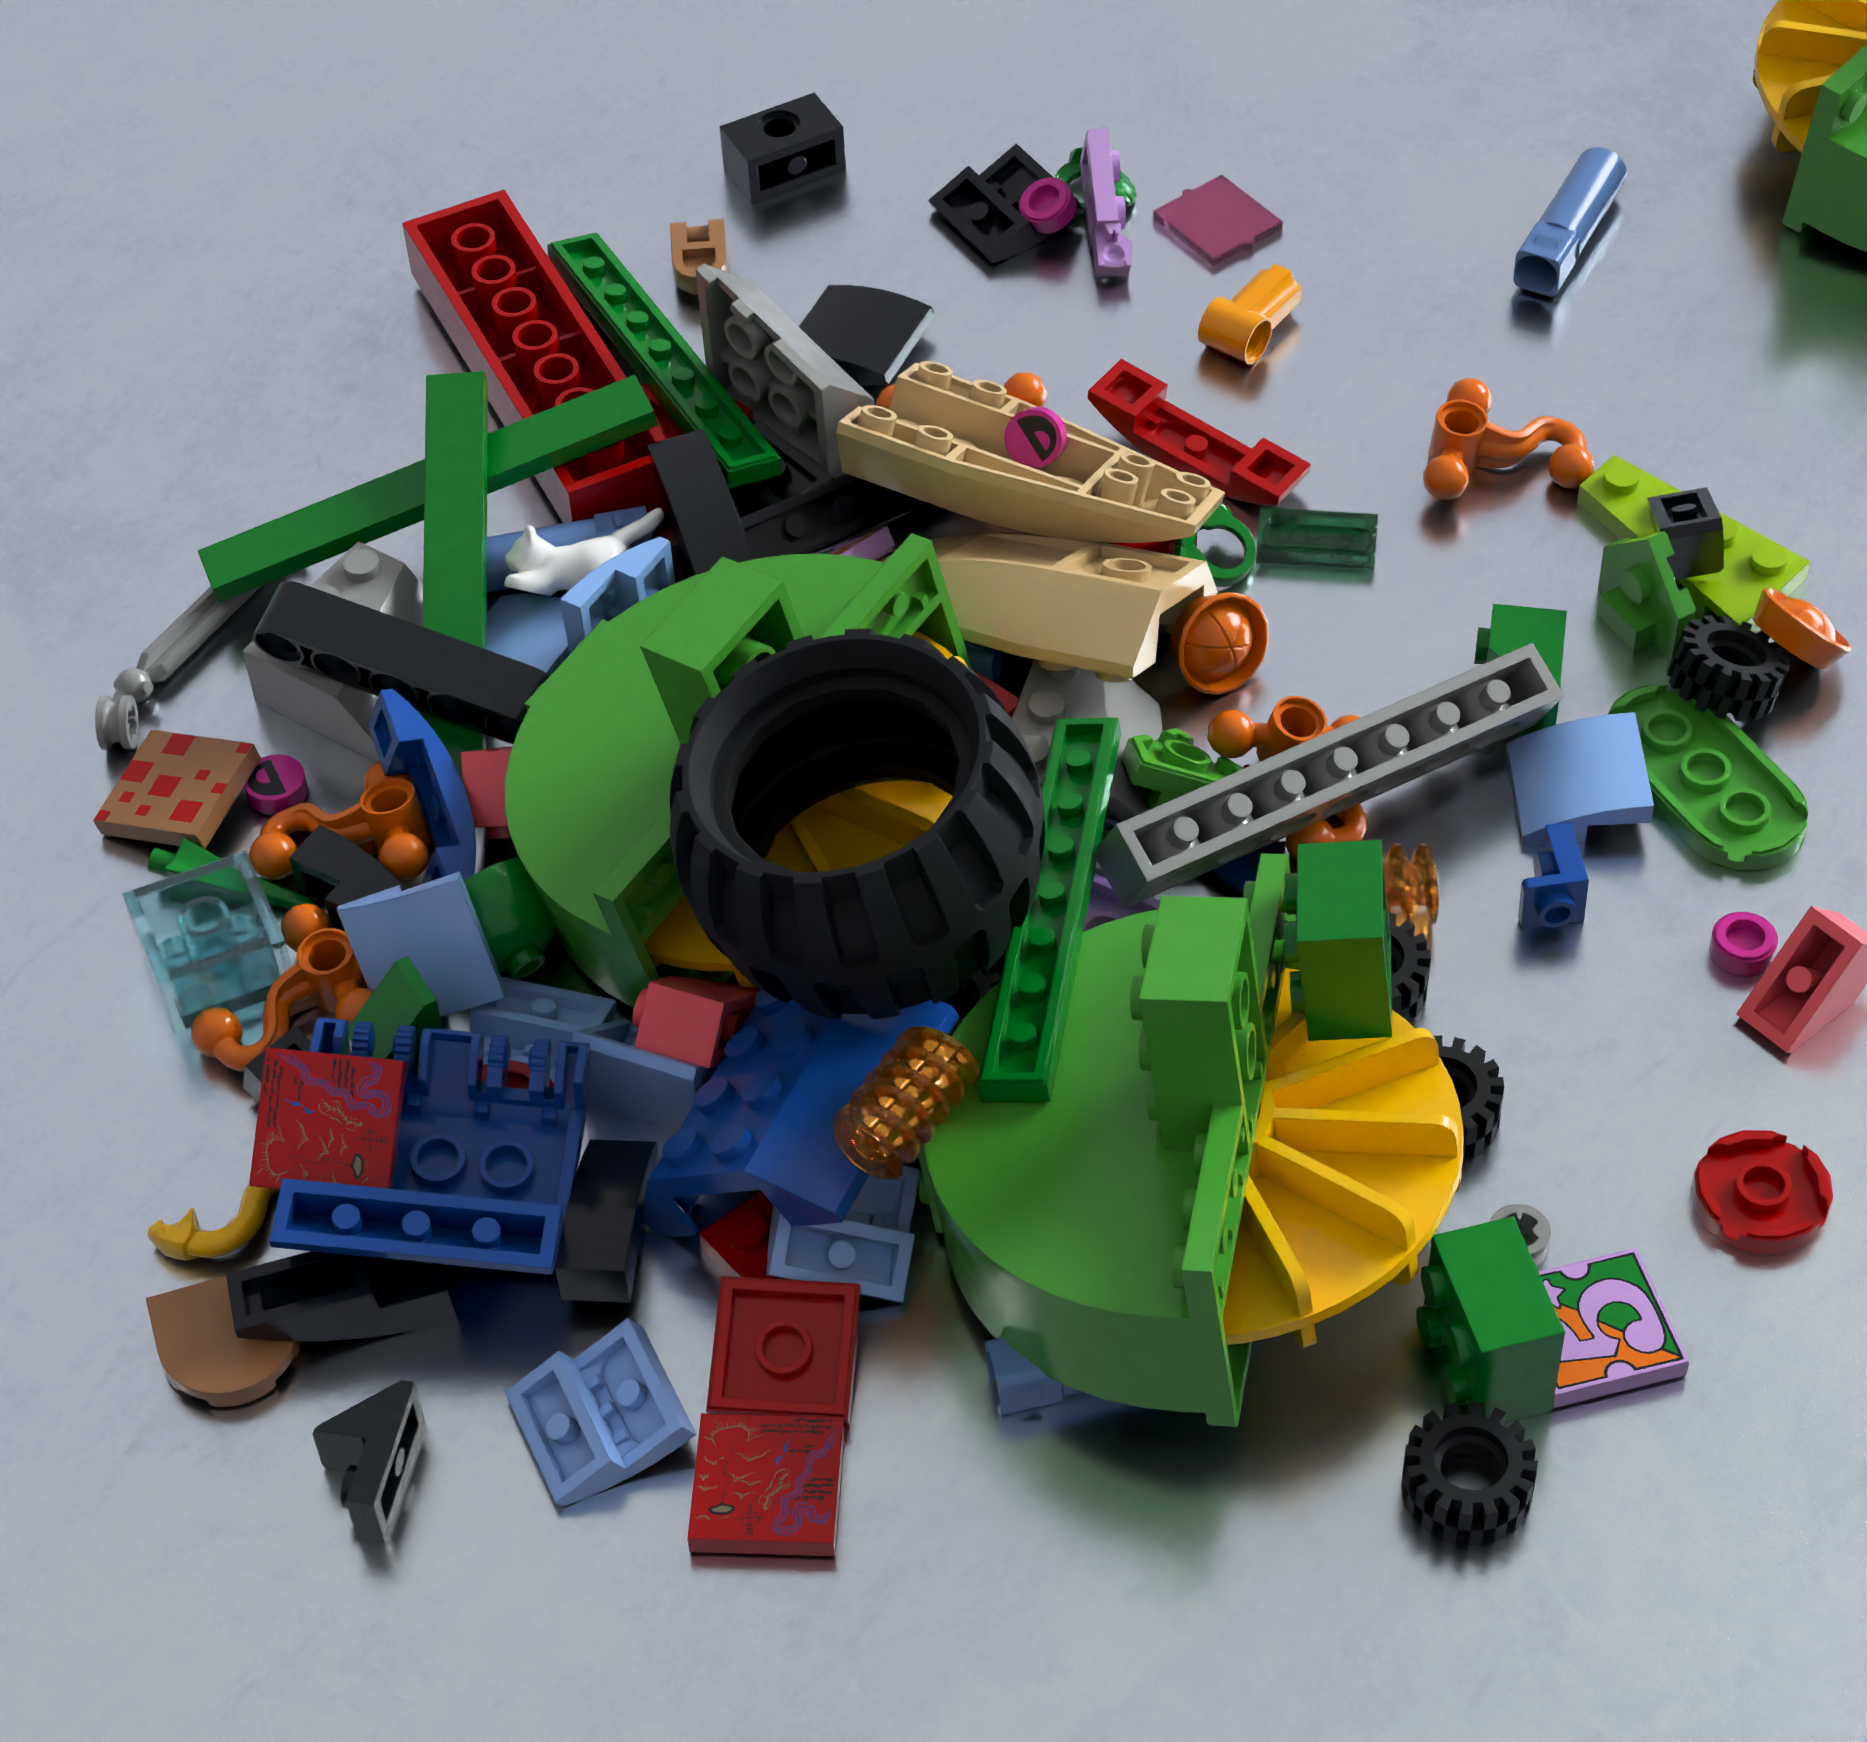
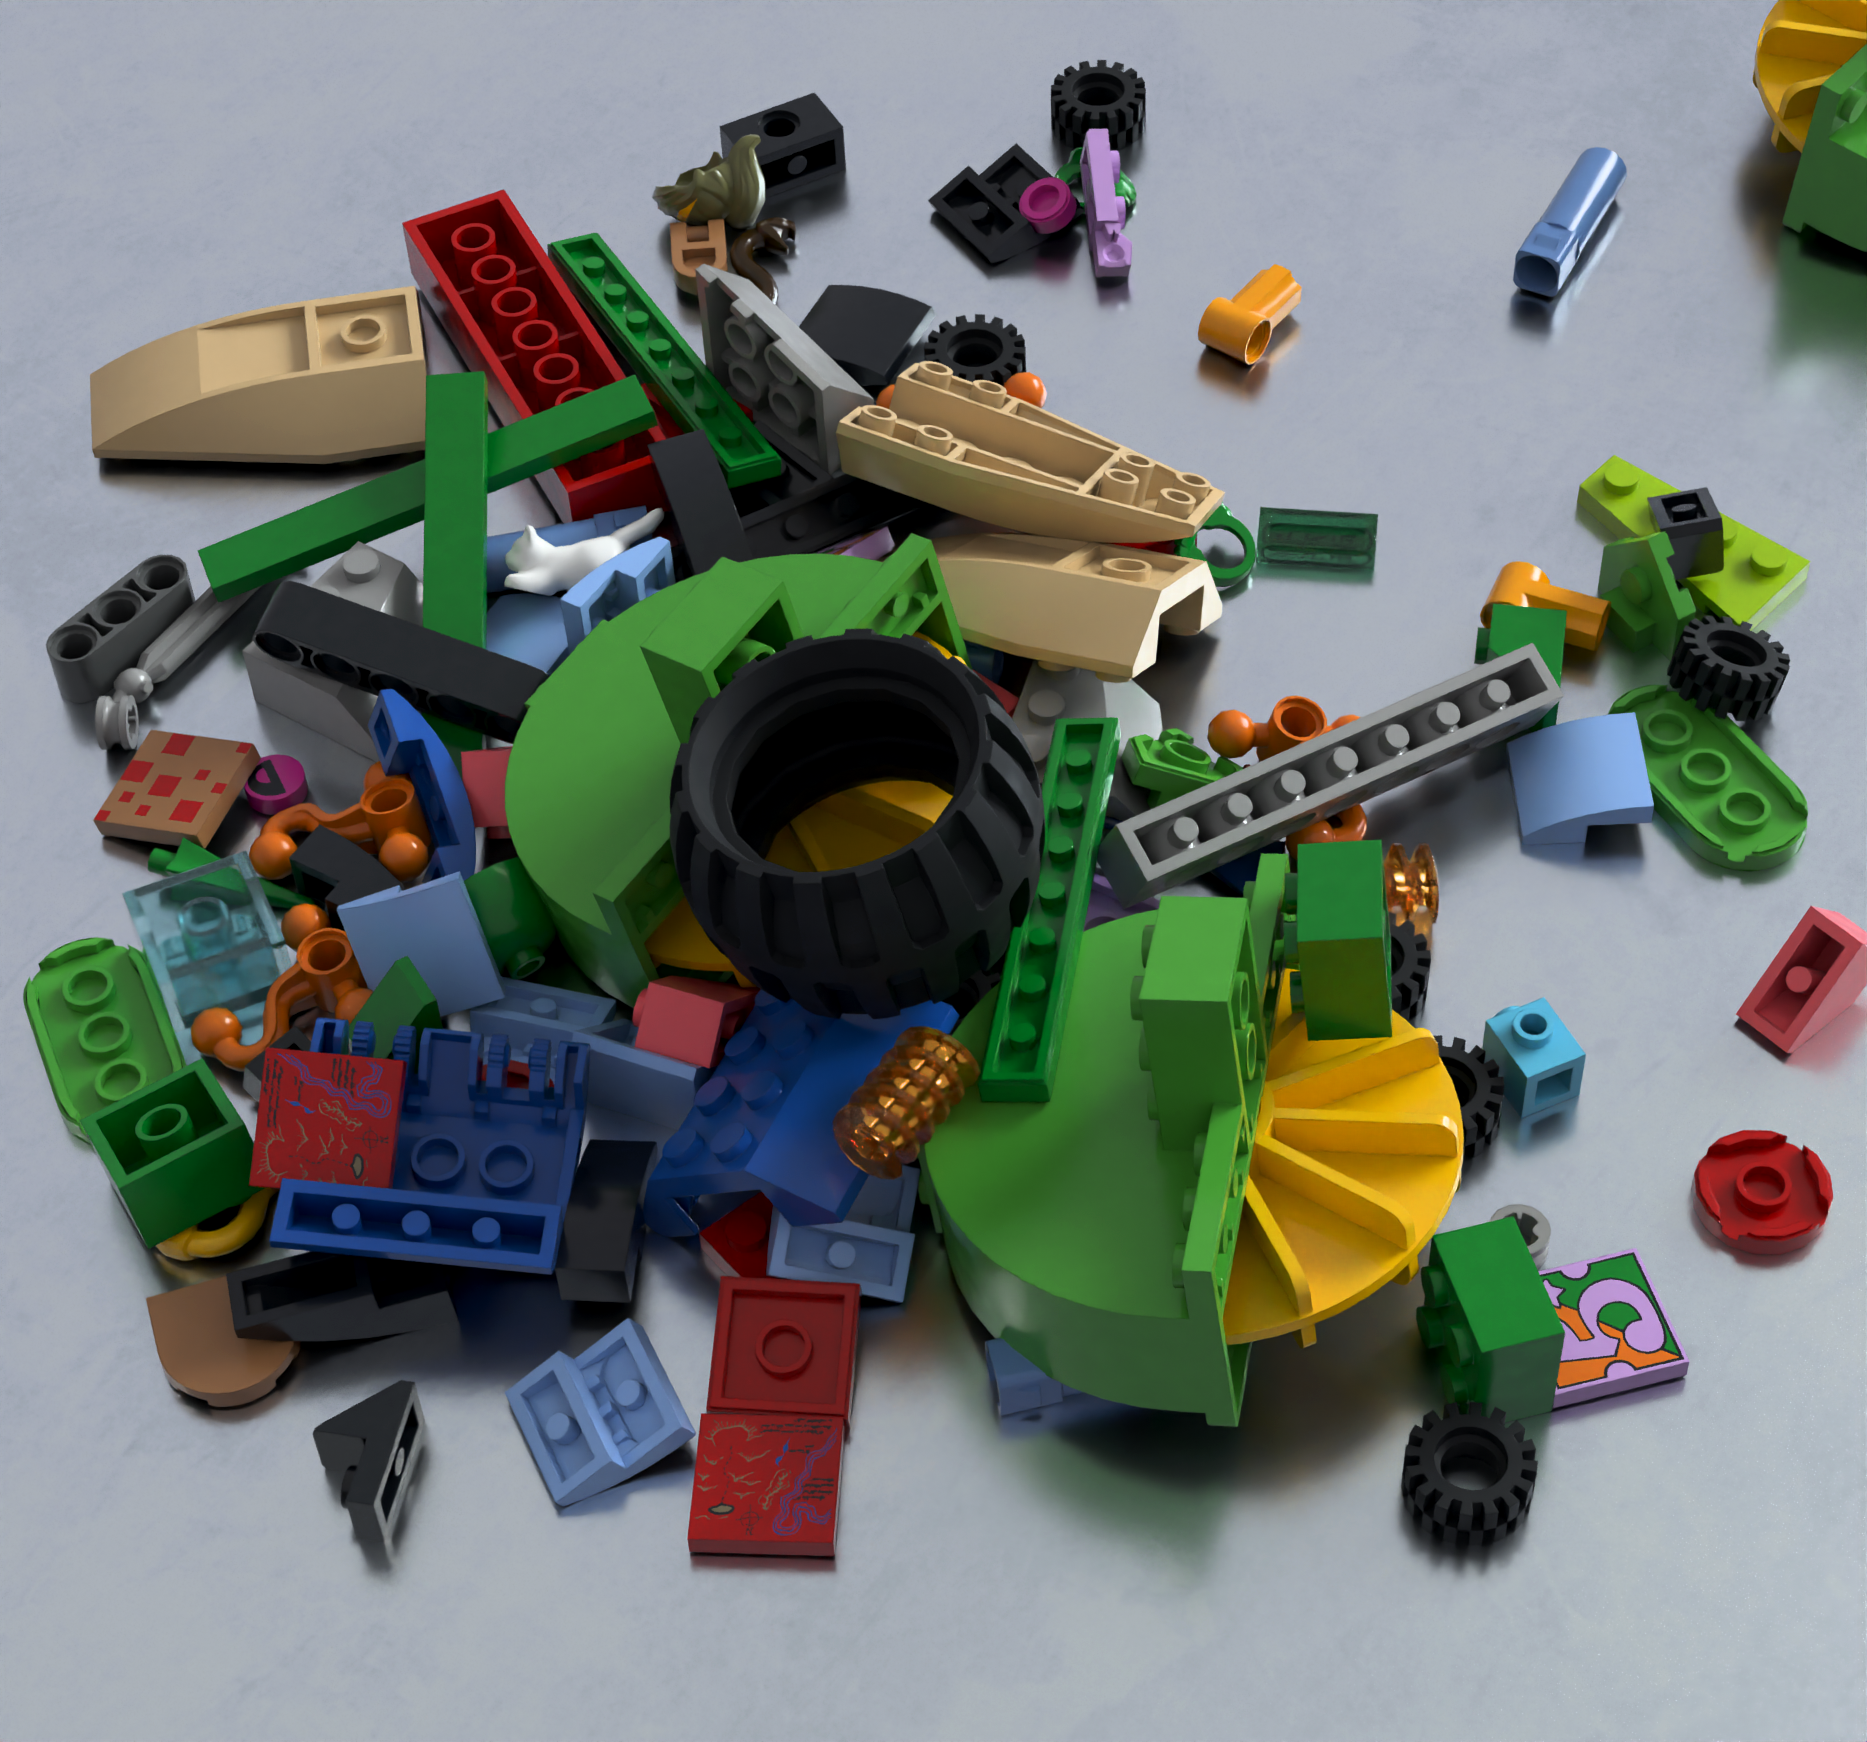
(98, 1027): none -> bright green tile
(118, 627): none -> dark grey beam
(174, 1152): none -> green brick
(272, 386): none -> tan wedge
(721, 189): none -> olive hair
(768, 237): none -> dark brown animal
(978, 343): none -> black tyre
(1035, 437): dark pink tile -> none
(1098, 100): none -> black tyre
(1139, 411): red slope -> none
(1217, 220): clear pink piece -> none
(1220, 641): orange hat -> none
(1468, 441): orange piece -> none
(1529, 587): none -> light orange piece
(1534, 1056): none -> medium azure brick
(1560, 882): blue bracket -> none
(1743, 944): dark pink tile -> none
(1800, 629): orange hat -> none

